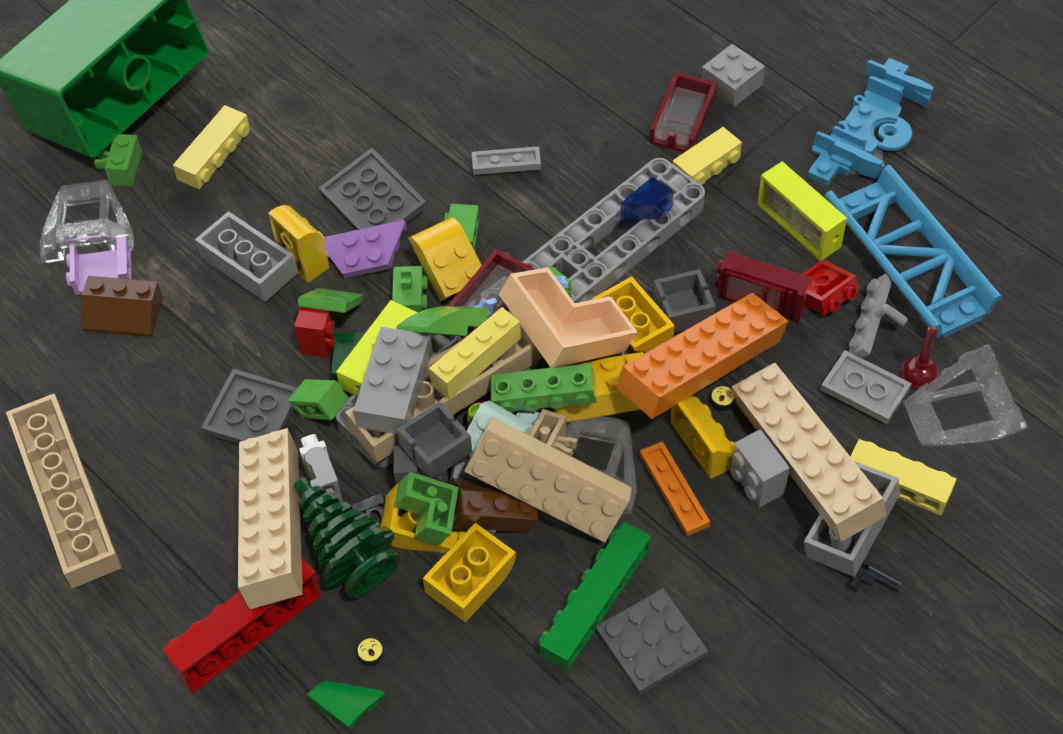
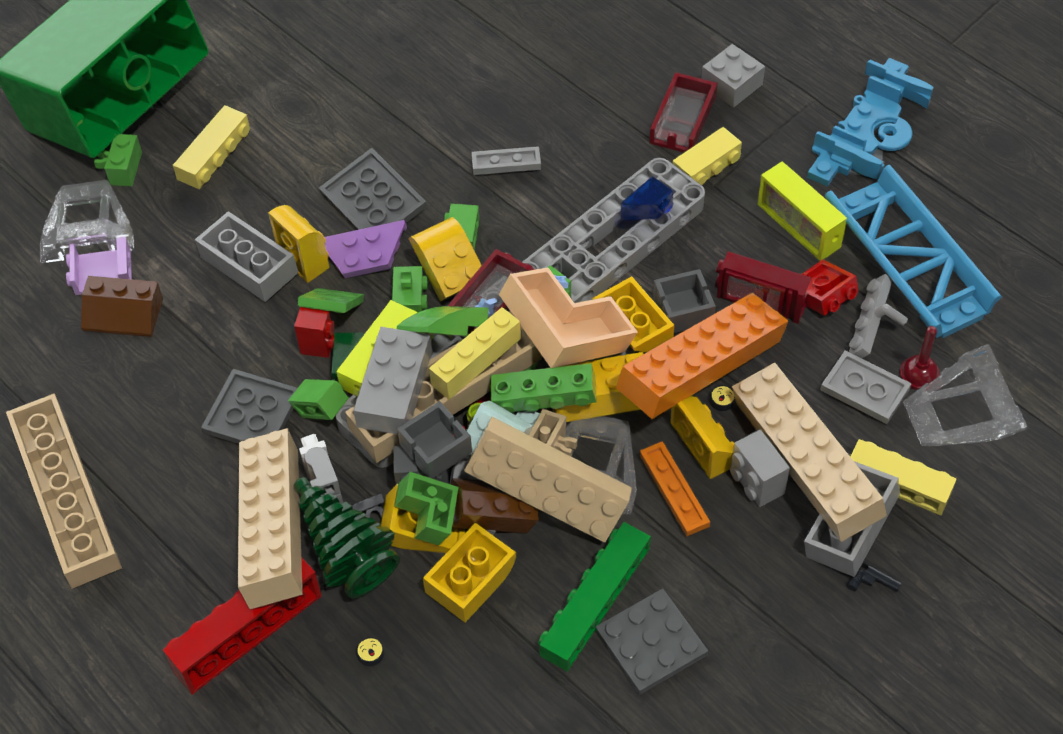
(344, 701): green slope -> none

